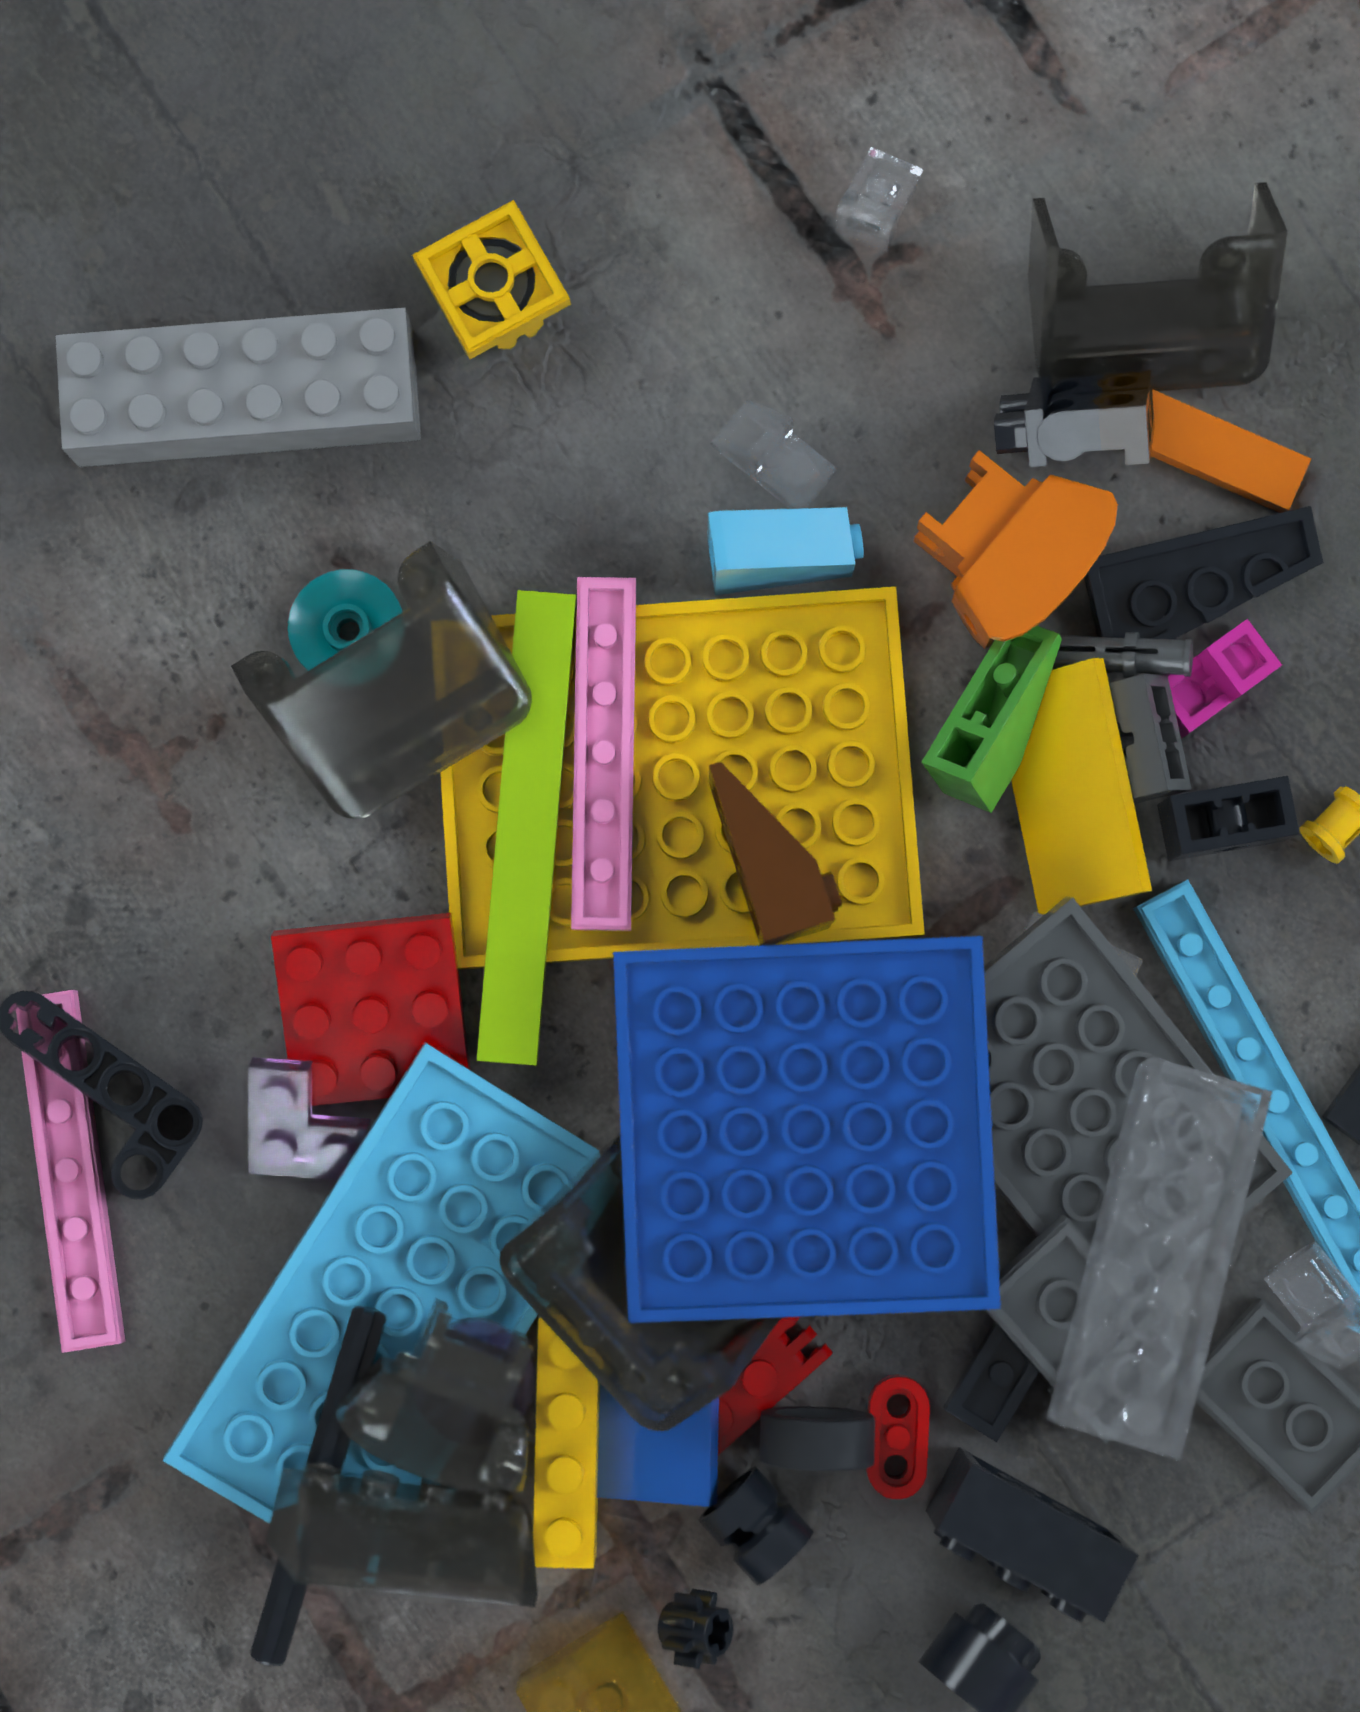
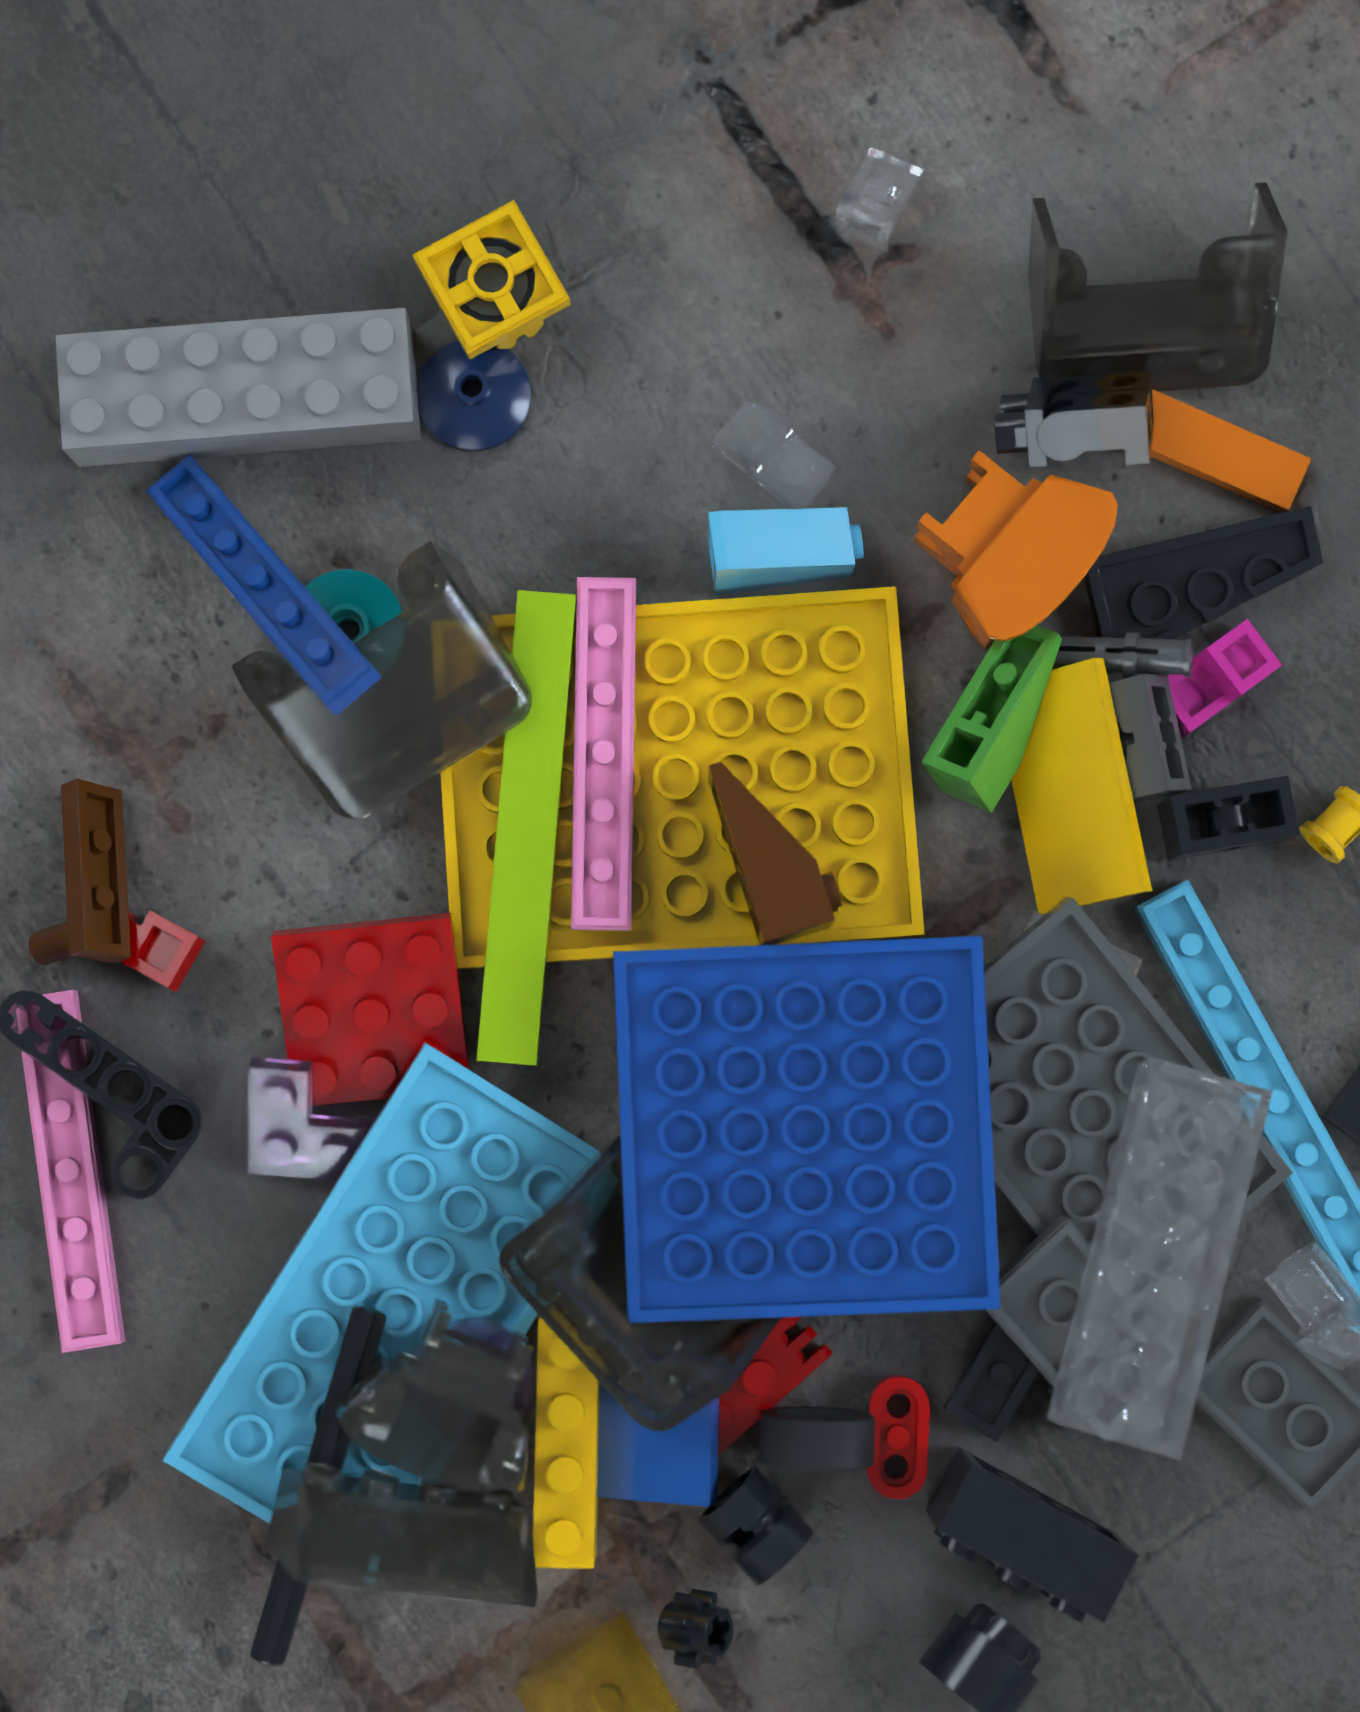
(94, 879): none -> reddish brown piece
(162, 949): none -> plate
(264, 586): none -> blue tile
(480, 420): none -> dark blue dish

